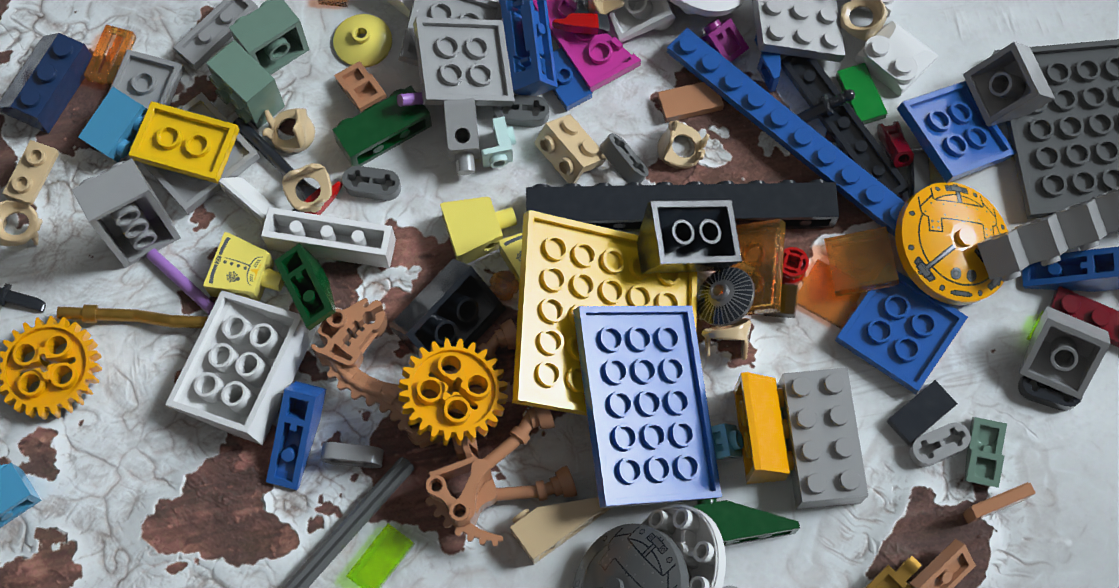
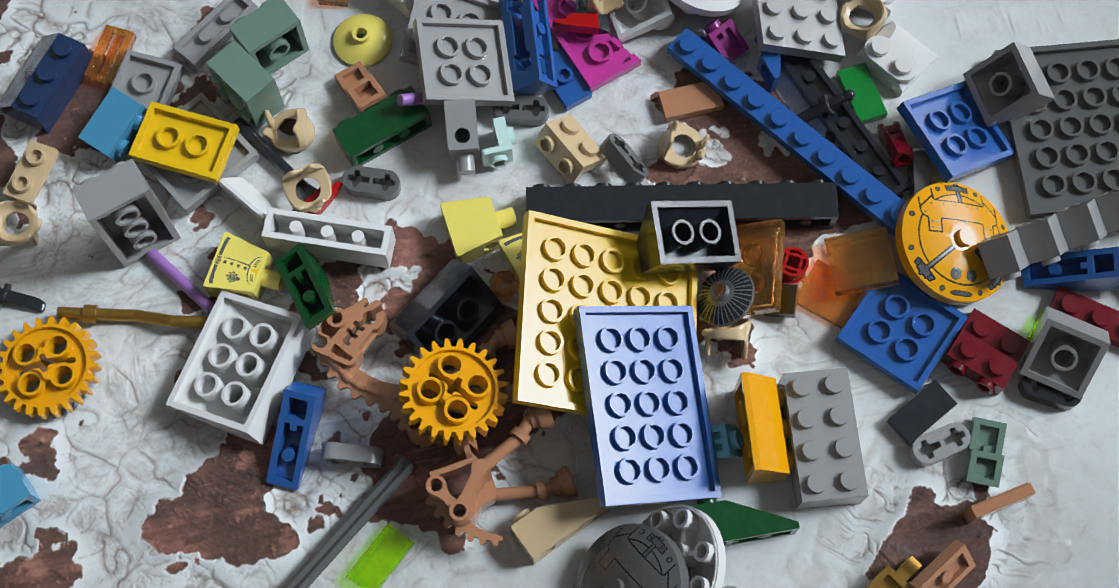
(985, 352): none -> dark red plate

